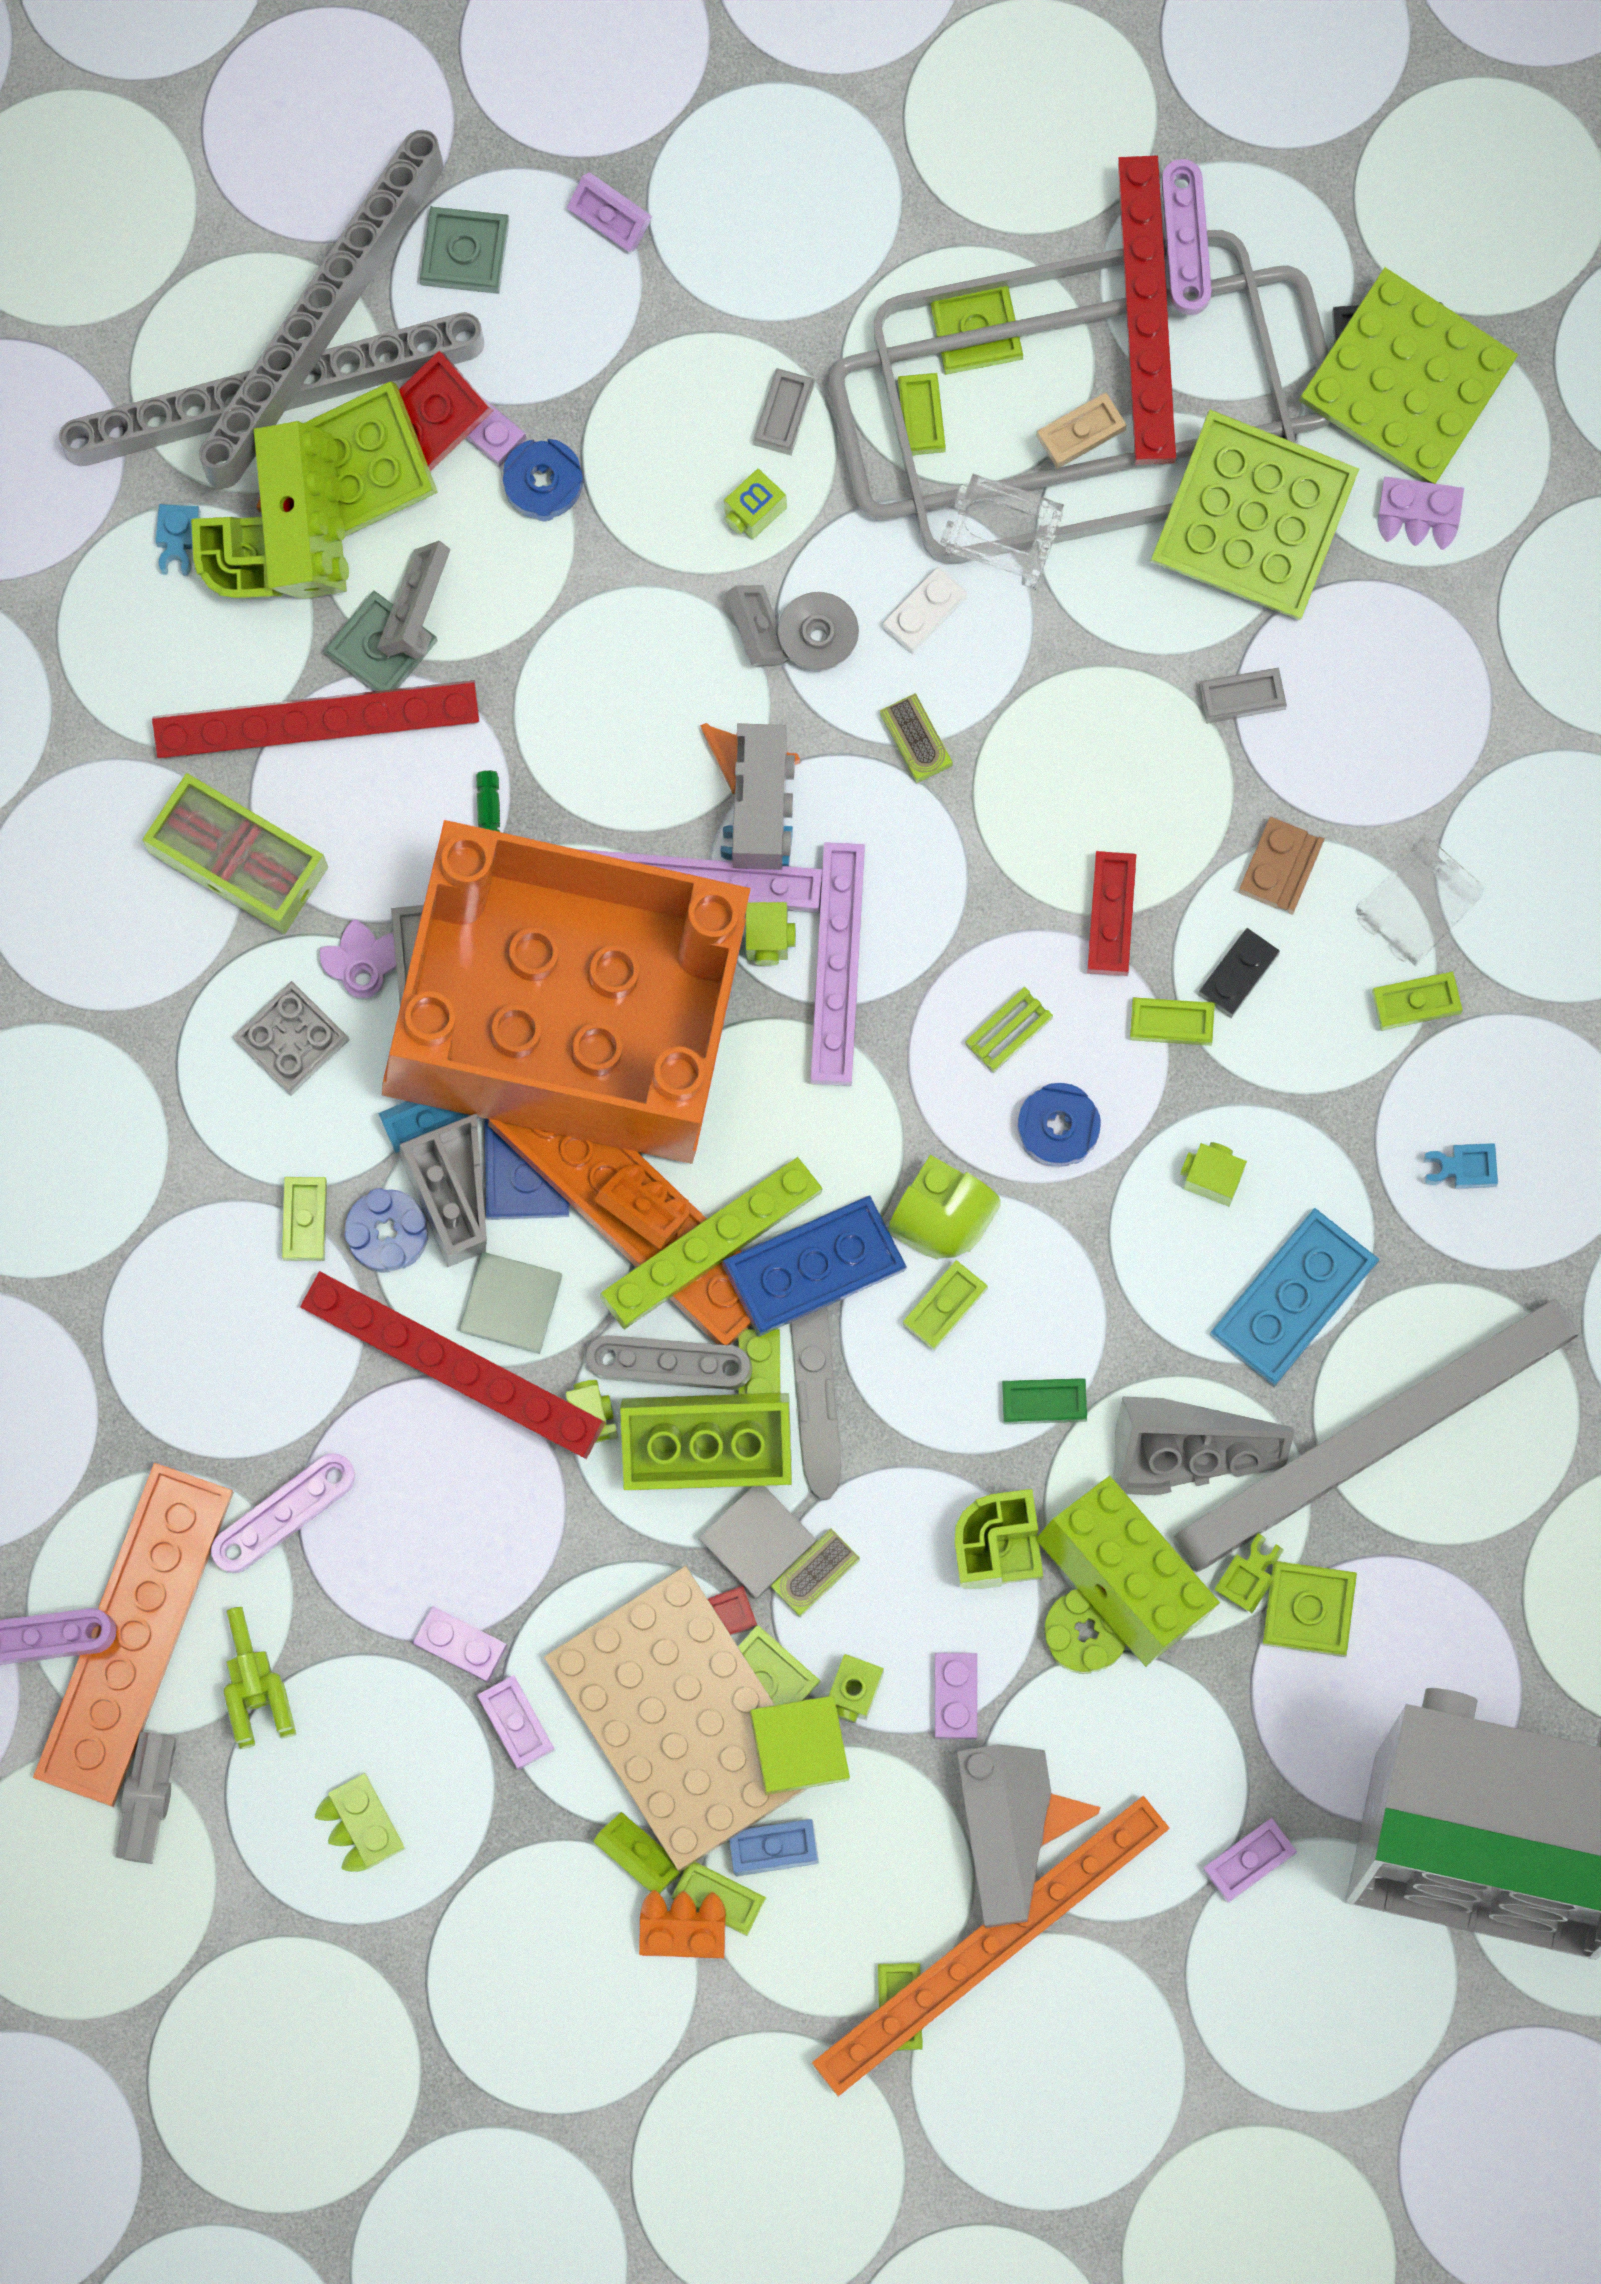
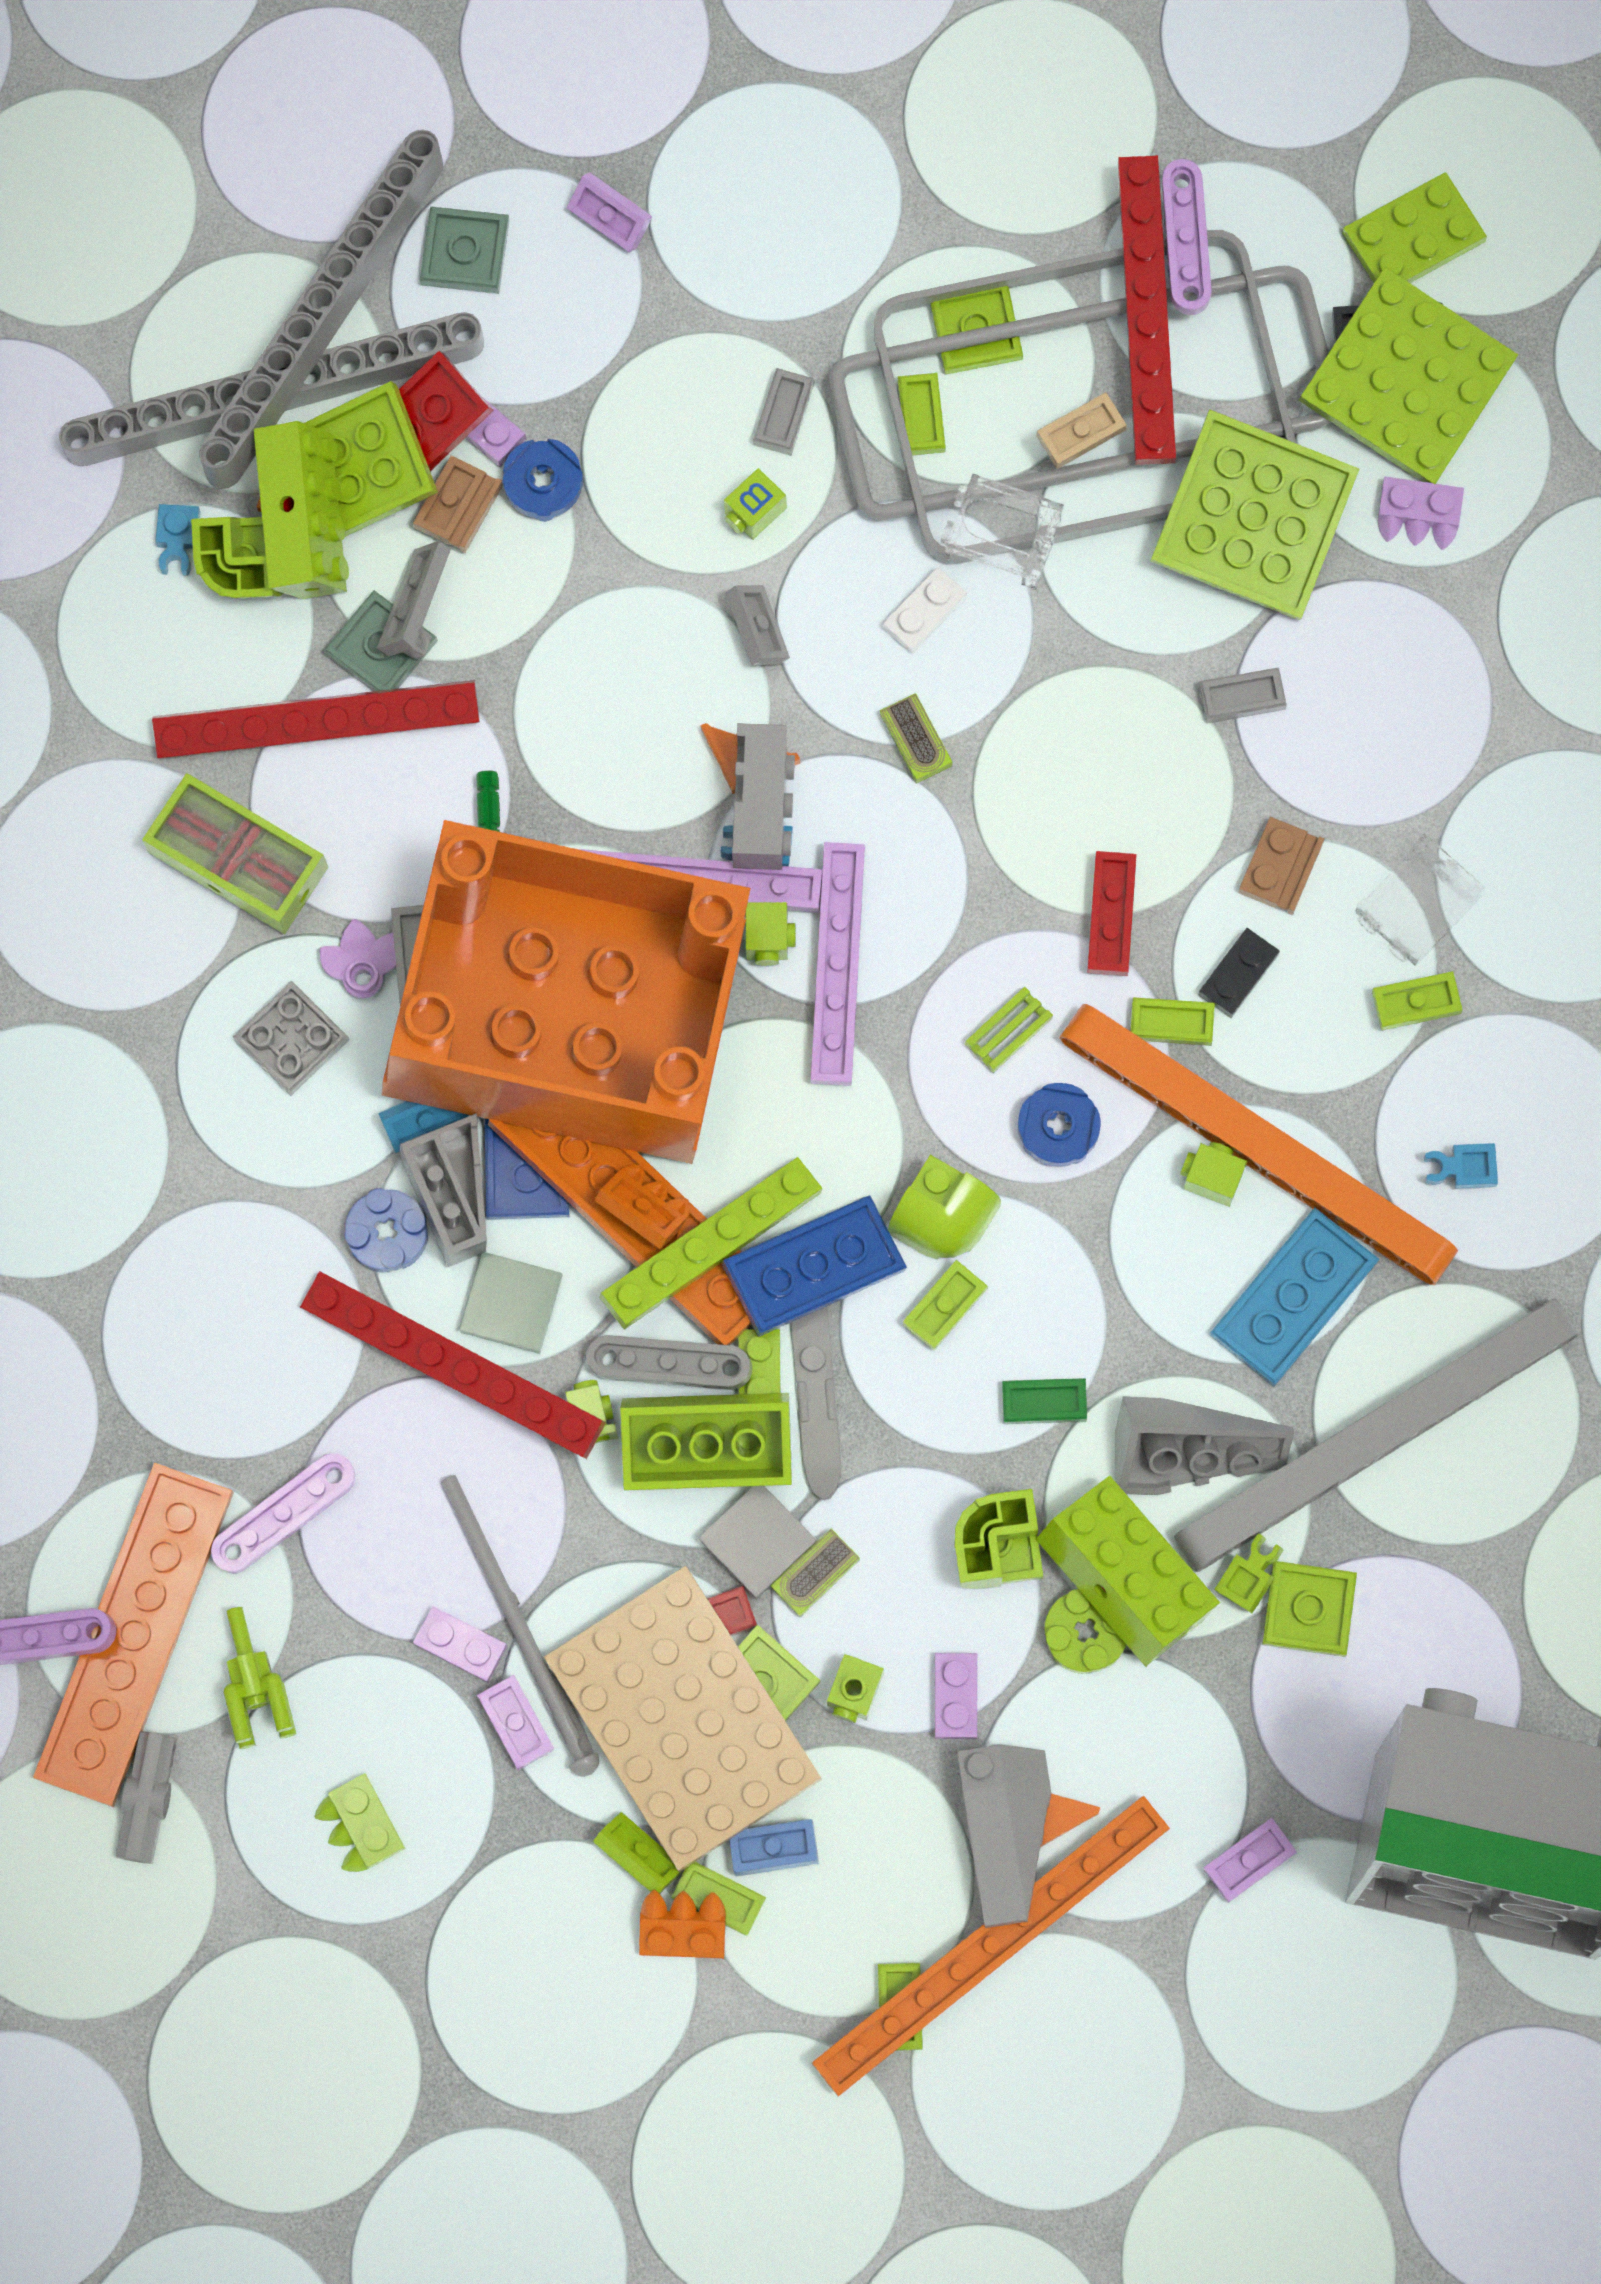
(304, 1219): lime plate -> none
(460, 504): none -> medium nougat plate
(584, 1757): none -> light grey bar
(799, 1745): lime tile -> none
(812, 613): light grey dish -> none
(1259, 1143): none -> orange beam
(1416, 231): none -> lime plate

